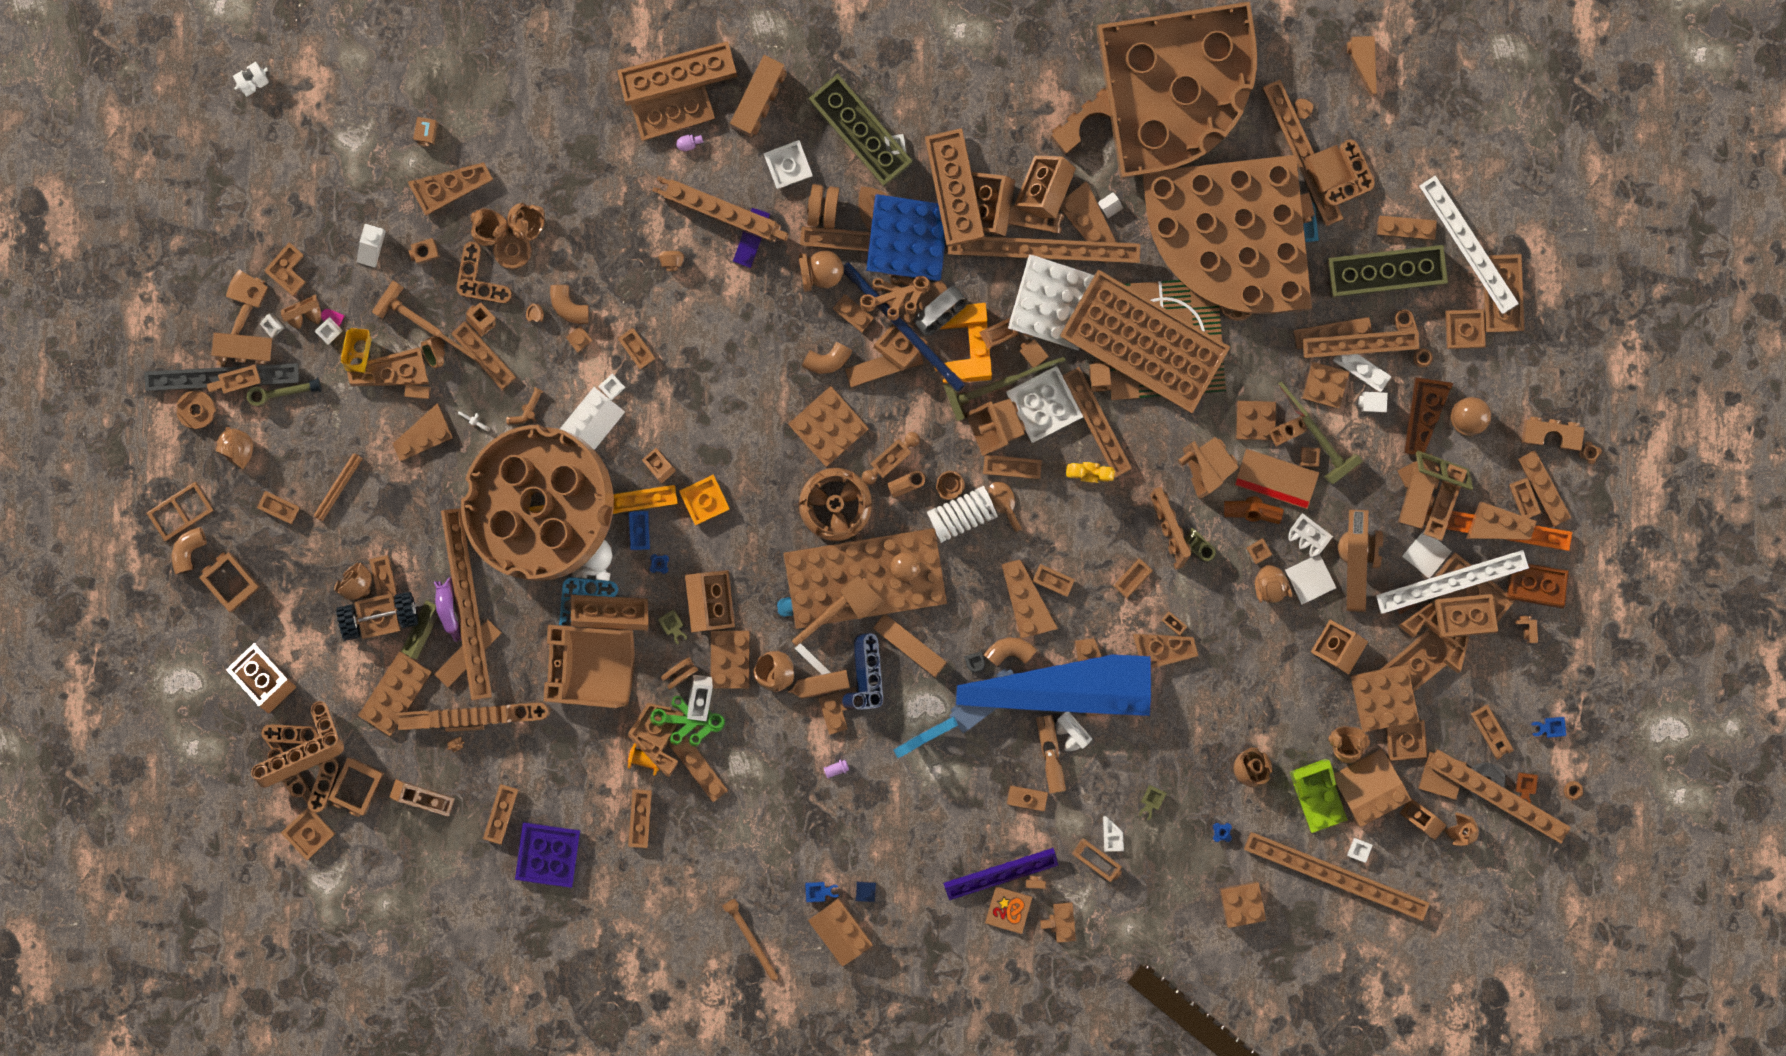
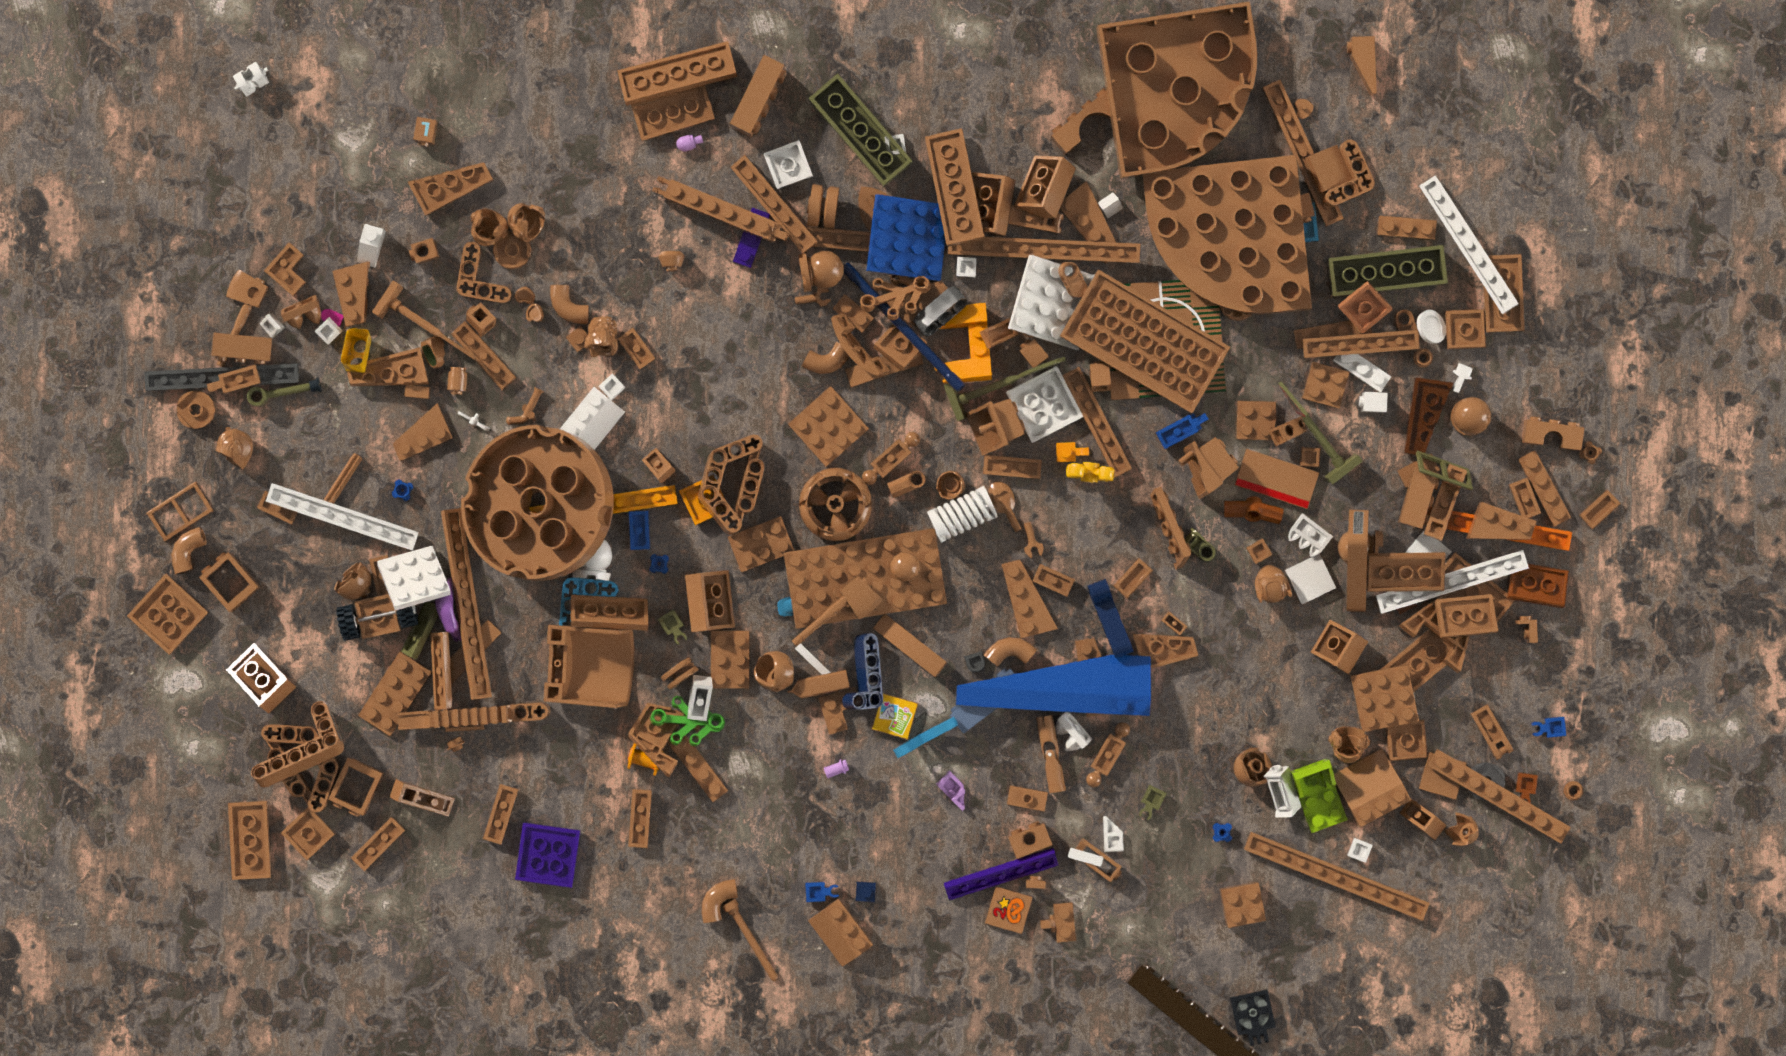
(168, 614): none -> medium nougat plate
(249, 840): none -> medium nougat plate
(342, 516): none -> white plate
(352, 292): none -> medium nougat wing
(378, 844): none -> medium nougat plate
(397, 490): none -> blue plate
(413, 578): none -> white plate
(441, 670): none -> medium nougat plate
(457, 380): none -> medium nougat brick
(525, 295): none -> medium nougat piece
(601, 337): none -> medium nougat hair
(715, 897): none -> medium nougat cylinder
(743, 494): none -> medium nougat piece
(760, 544): none -> medium nougat plate
(774, 204): none -> medium nougat plate
(814, 298): none -> medium nougat bar
(843, 329): none -> medium nougat slope
(895, 716): none -> tile
(952, 788): none -> lavender slope
(966, 267): none -> white plate
(1032, 541): none -> medium nougat bar
(1041, 841): none -> medium nougat brick
(1067, 452): none -> light orange plate
(1075, 283): none -> medium nougat piece
(1085, 857): none -> white sticker
(1108, 754): none -> medium nougat plate
(1110, 618): none -> dark blue beam
(1180, 430): none -> blue hinge
(1253, 1015): none -> black piece
(1283, 791): none -> white window
(1365, 307): none -> nougat plate
(1405, 572): none -> medium nougat tile
(1431, 327): none -> white piece
(1463, 372): none -> white piece
(1599, 509): none -> medium nougat tile

